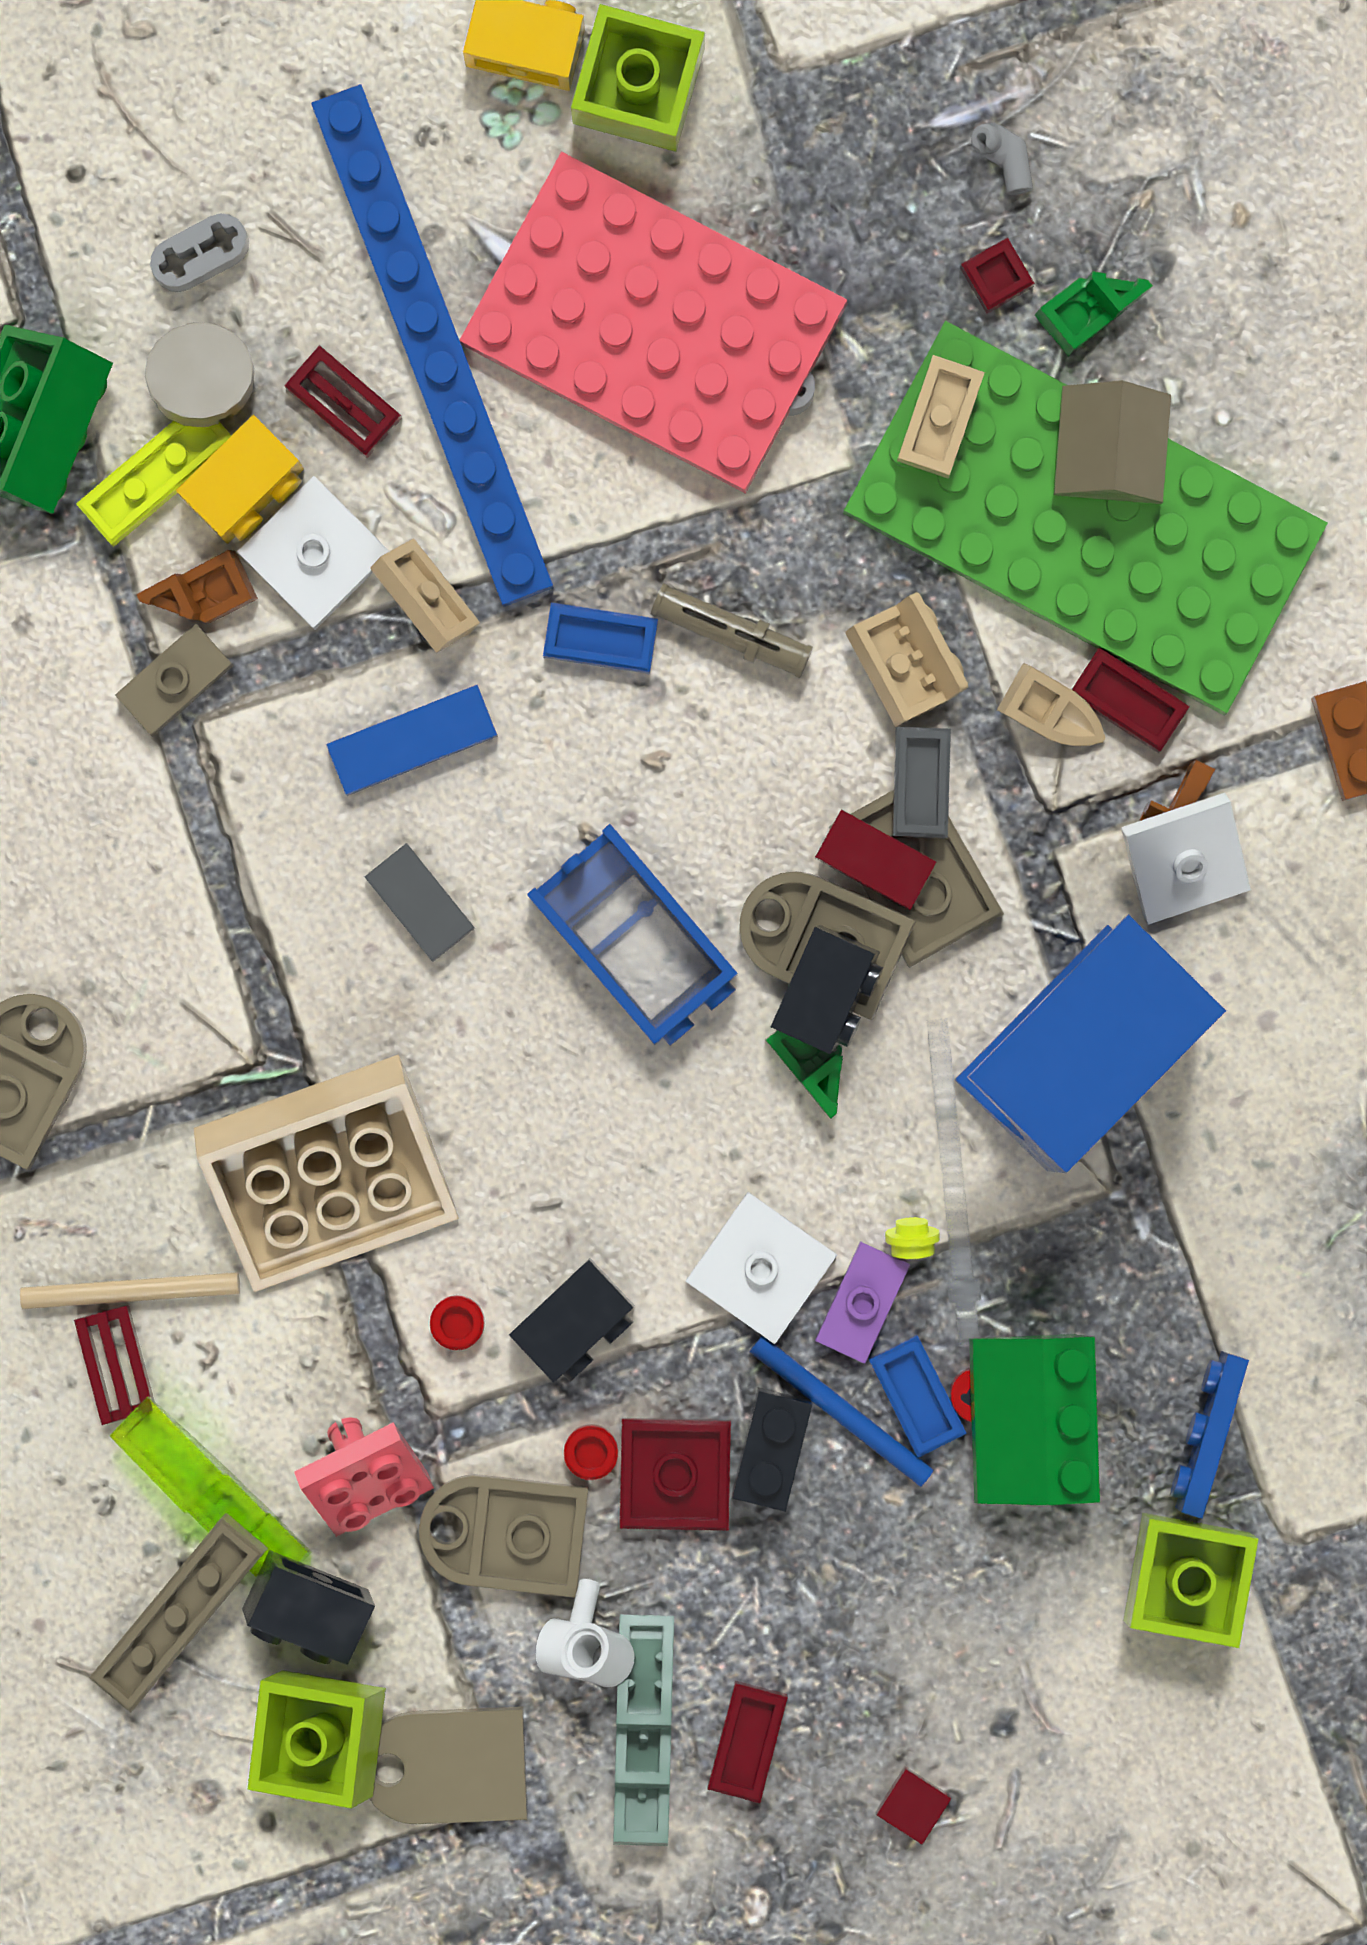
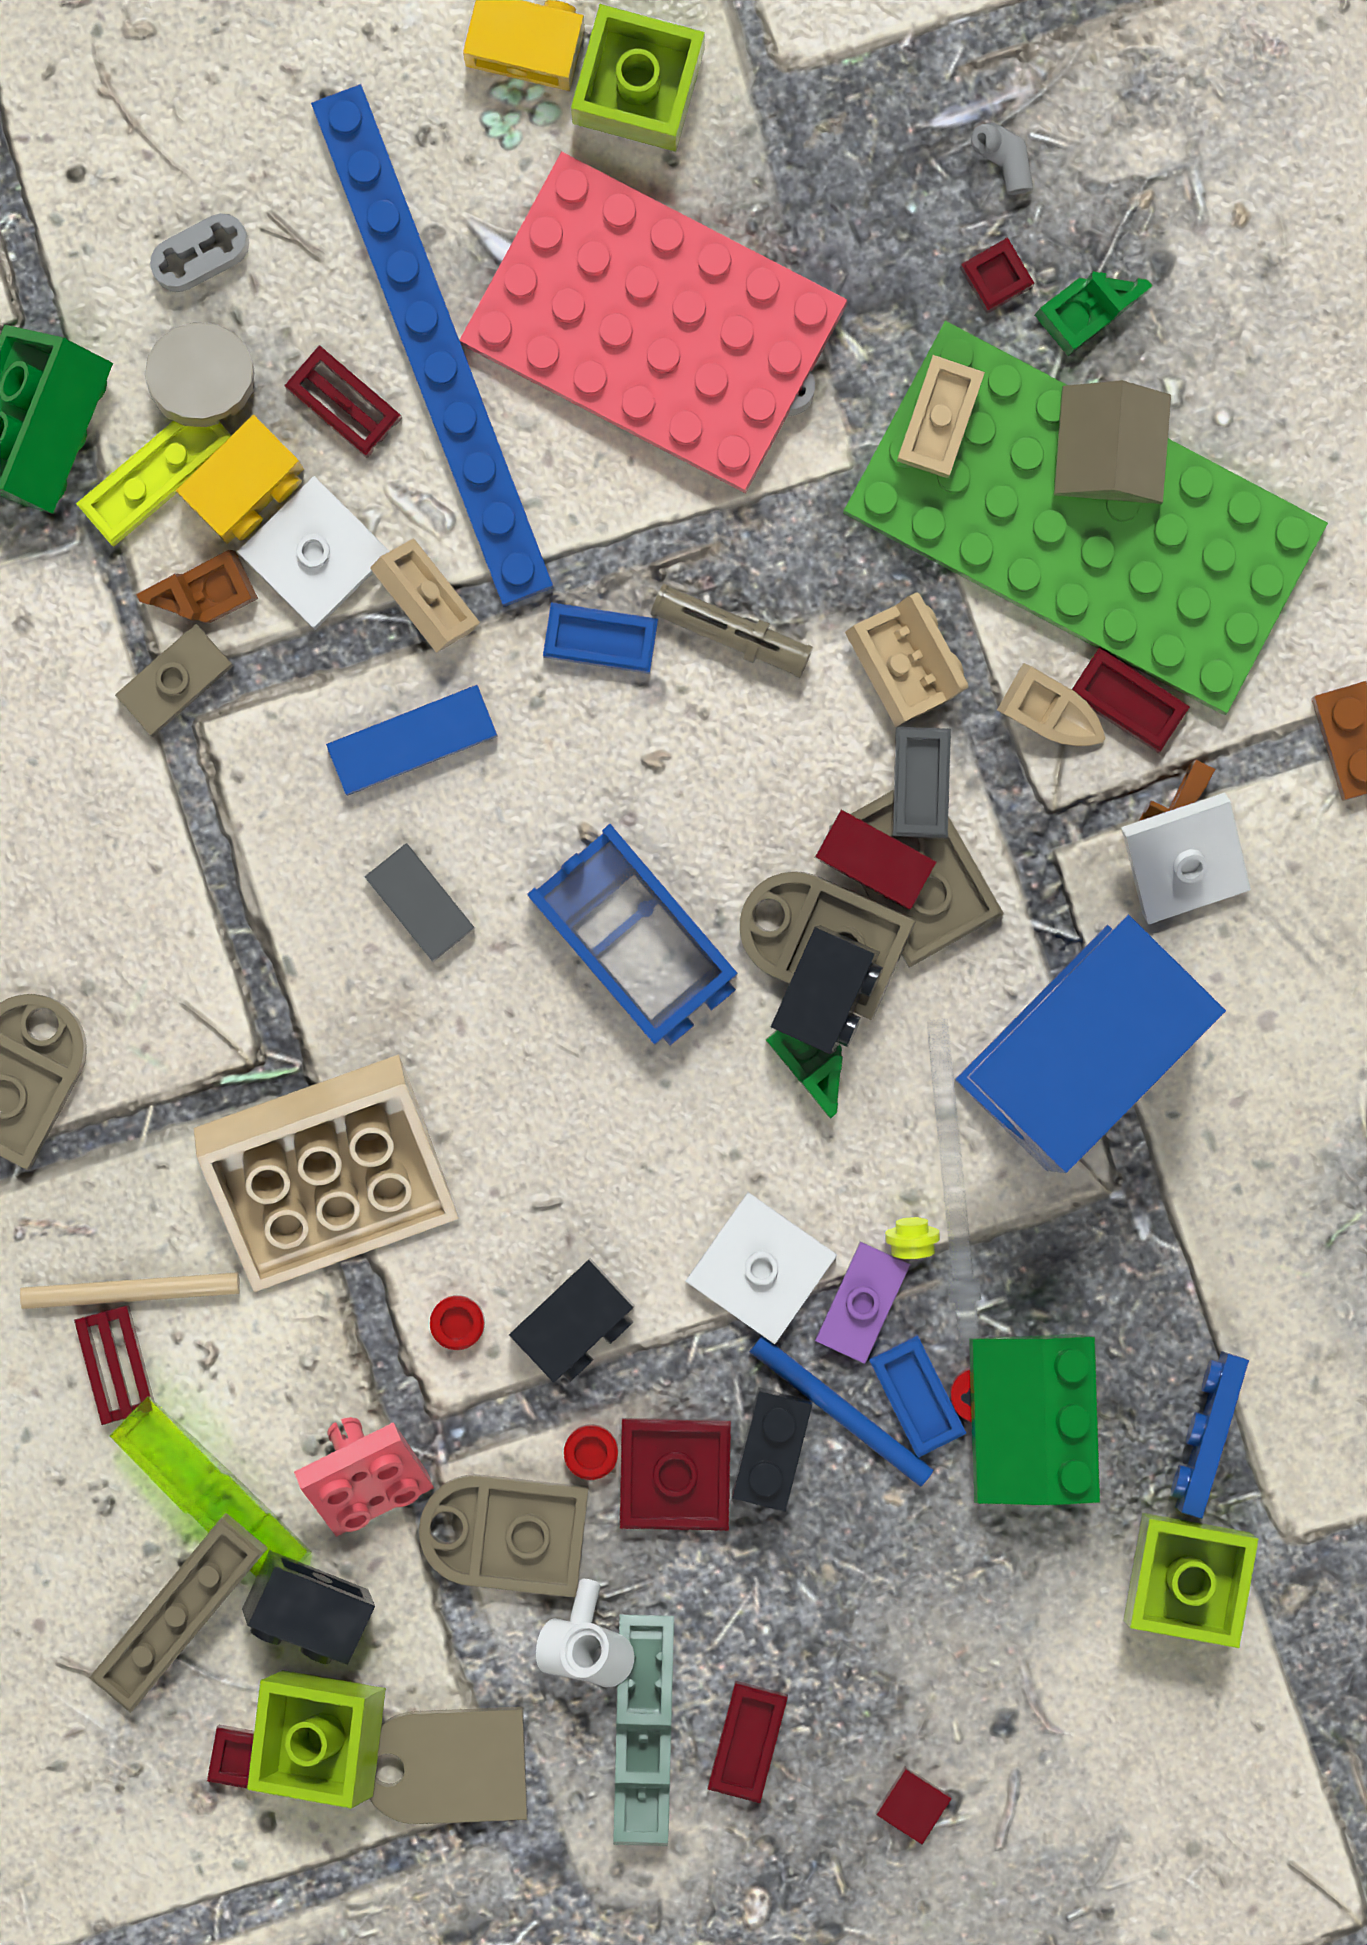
(231, 1756): none -> dark red tile

